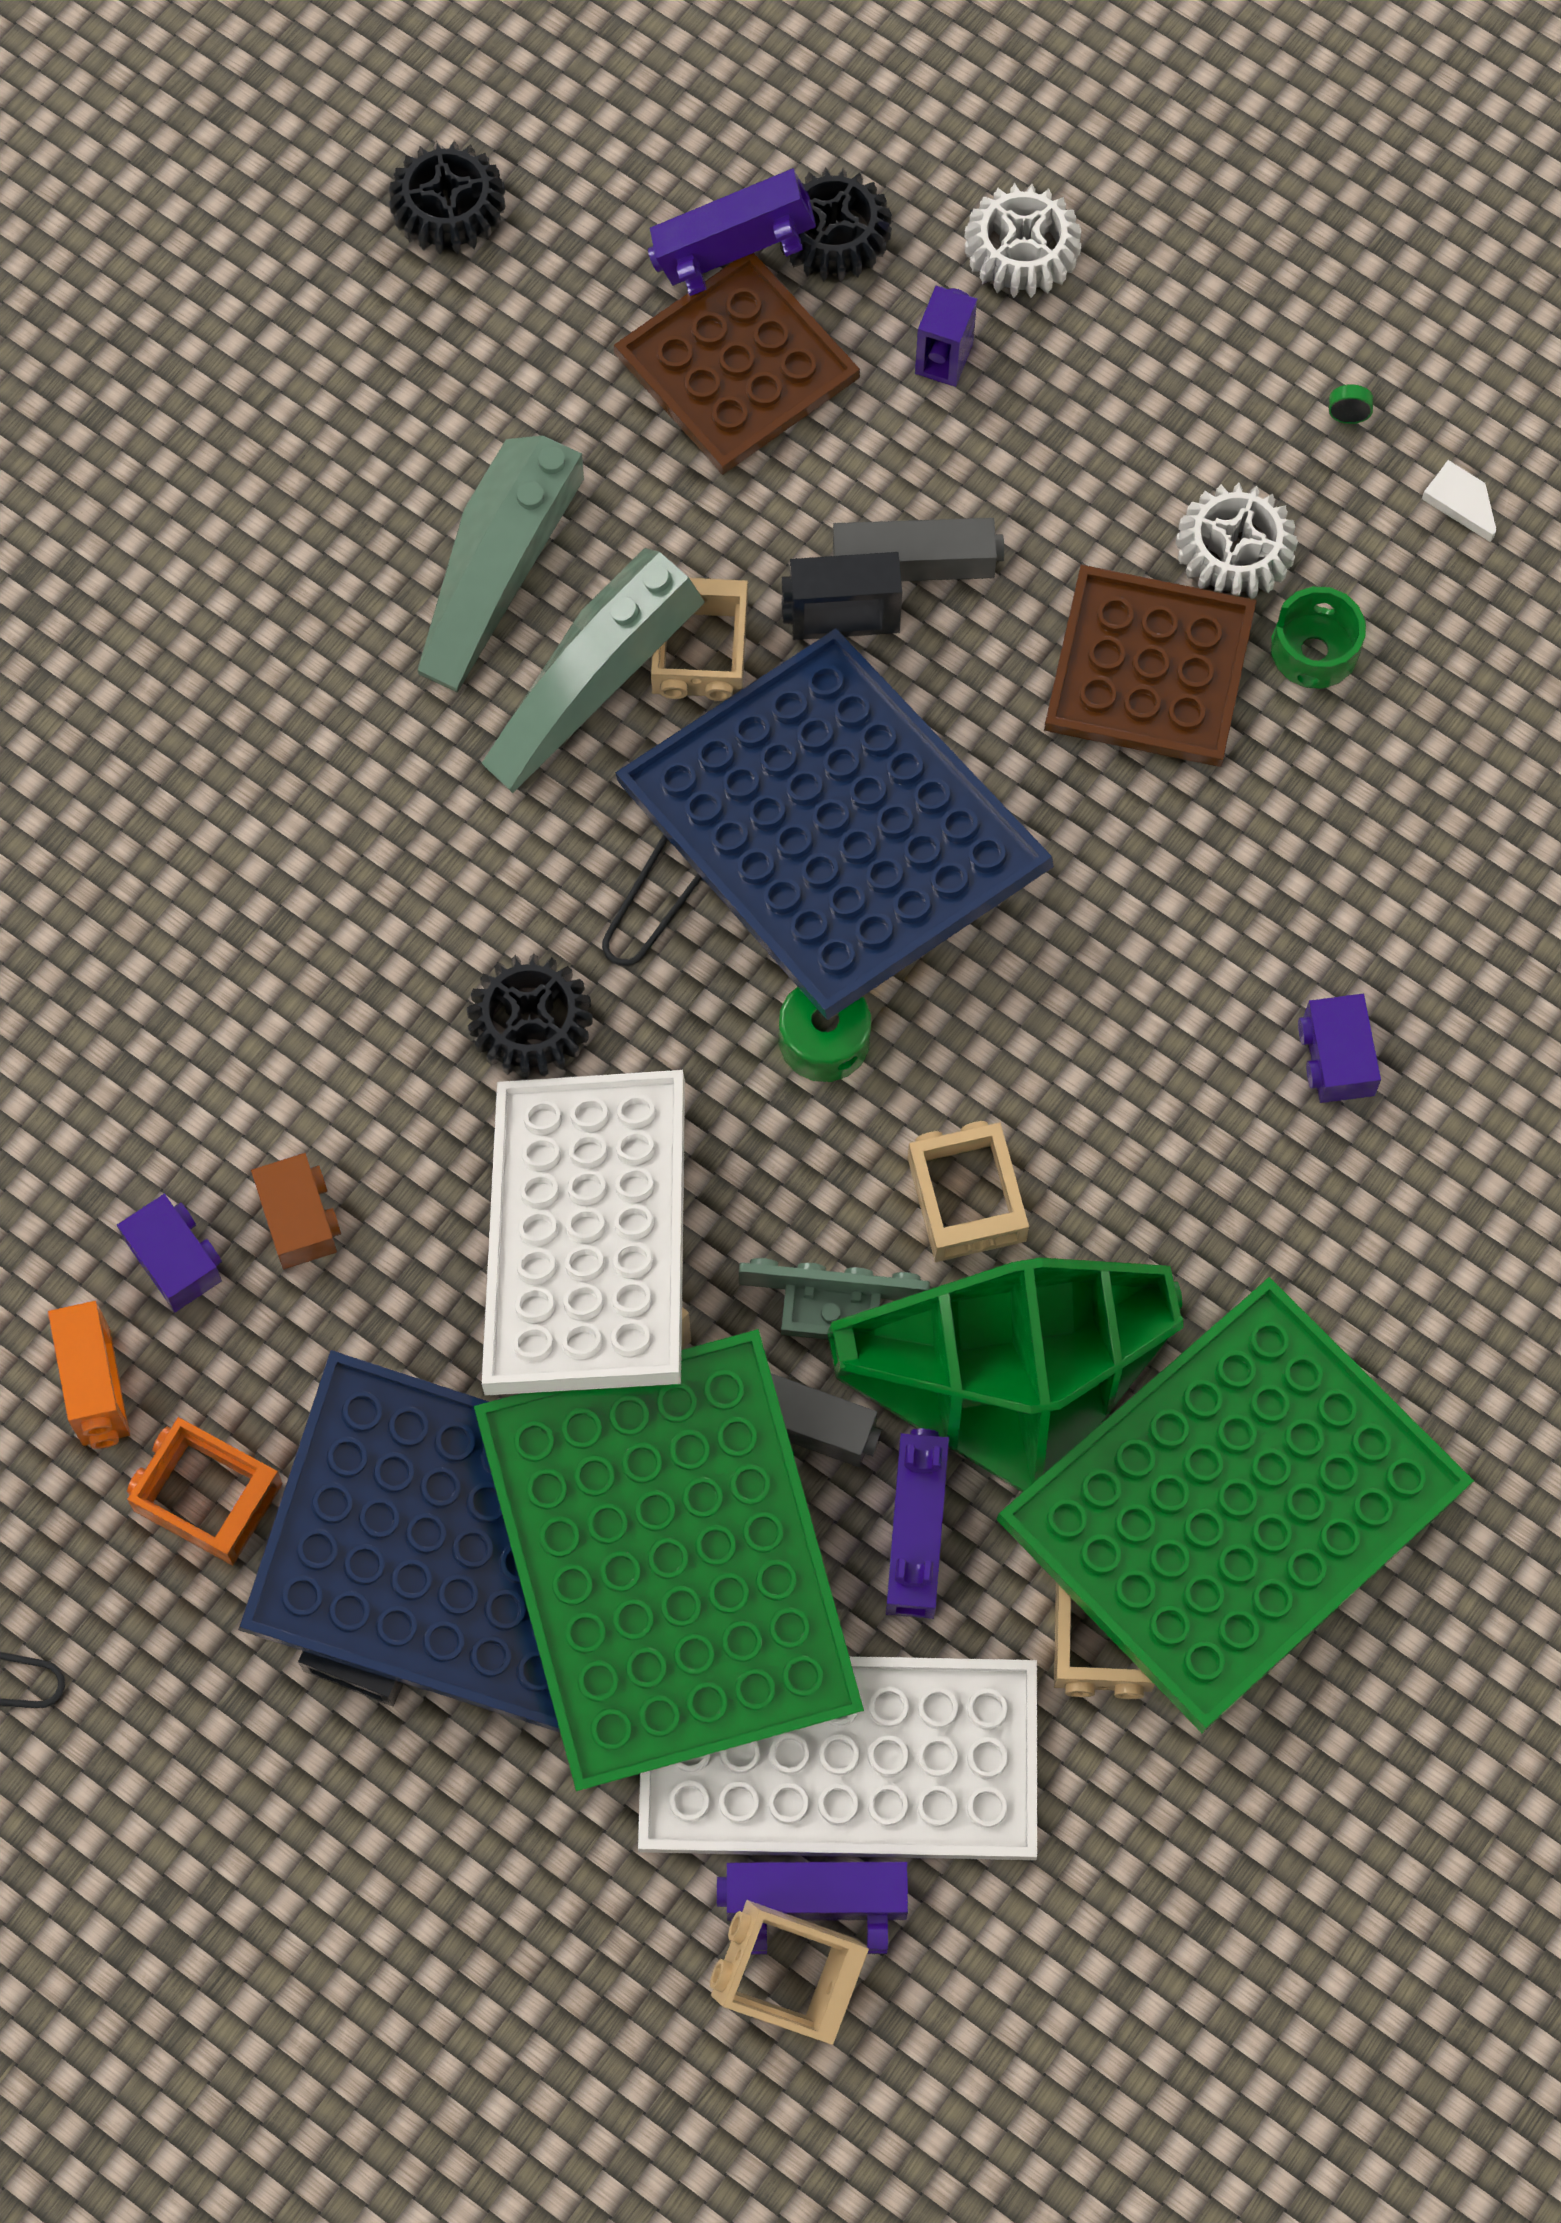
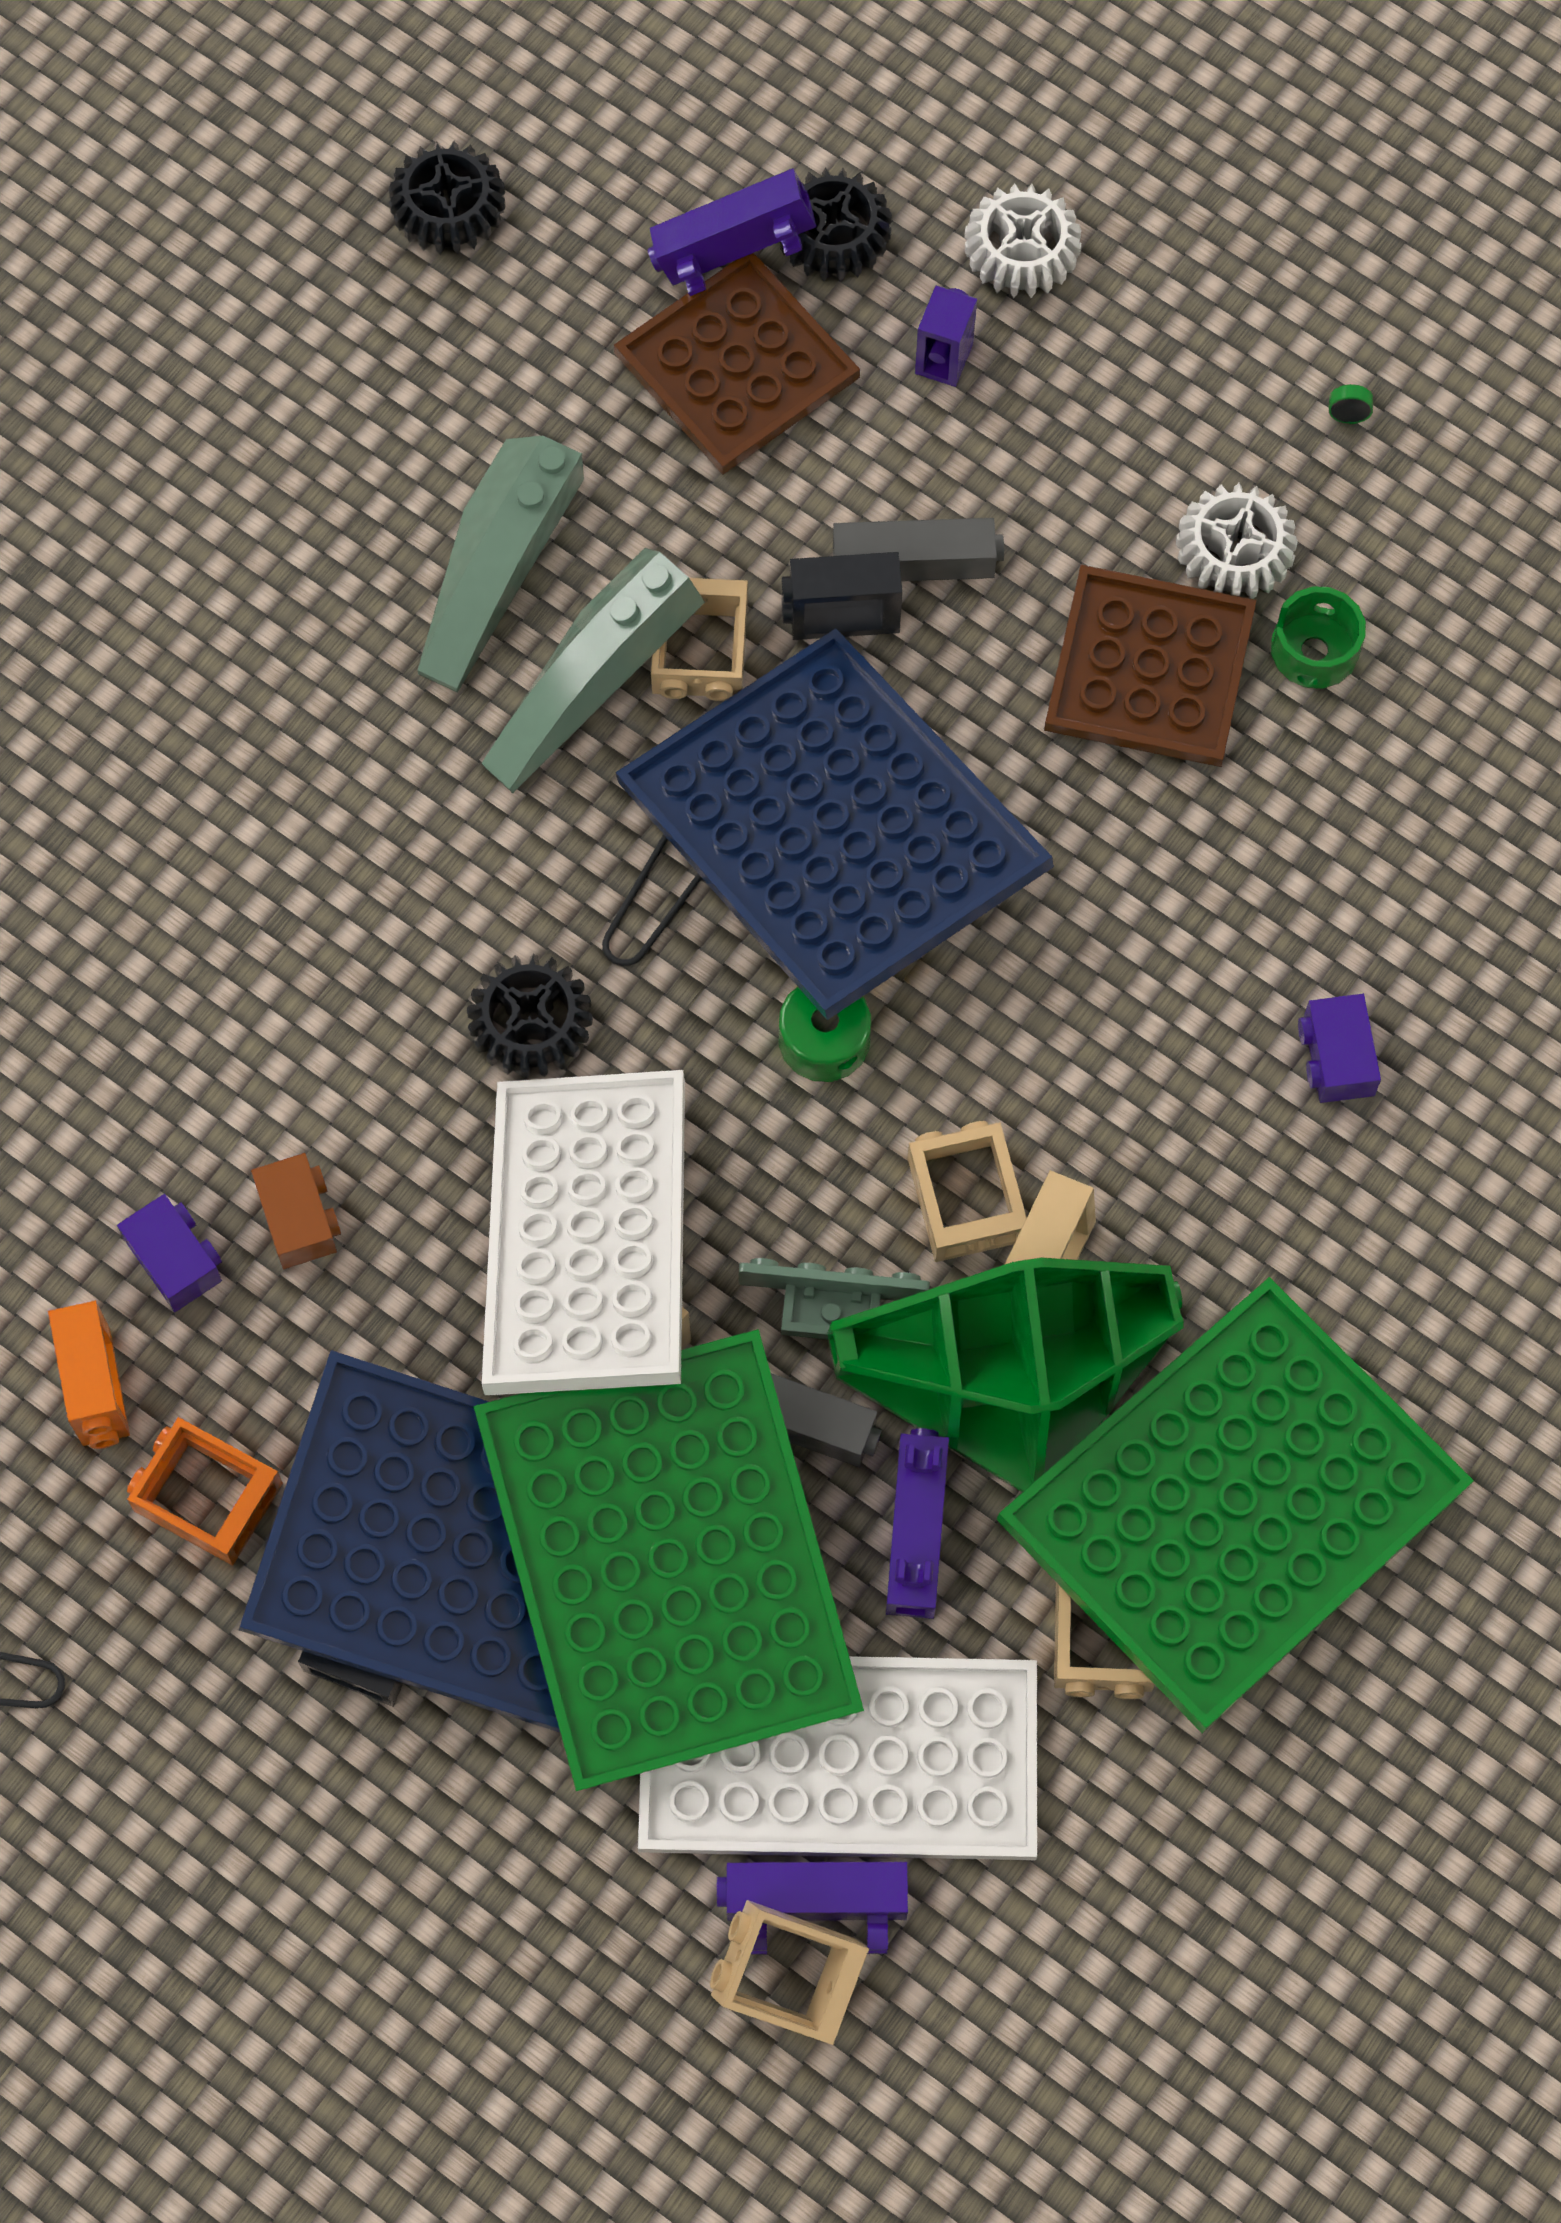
(1057, 1221): none -> tan window
(1462, 499): white tile -> none

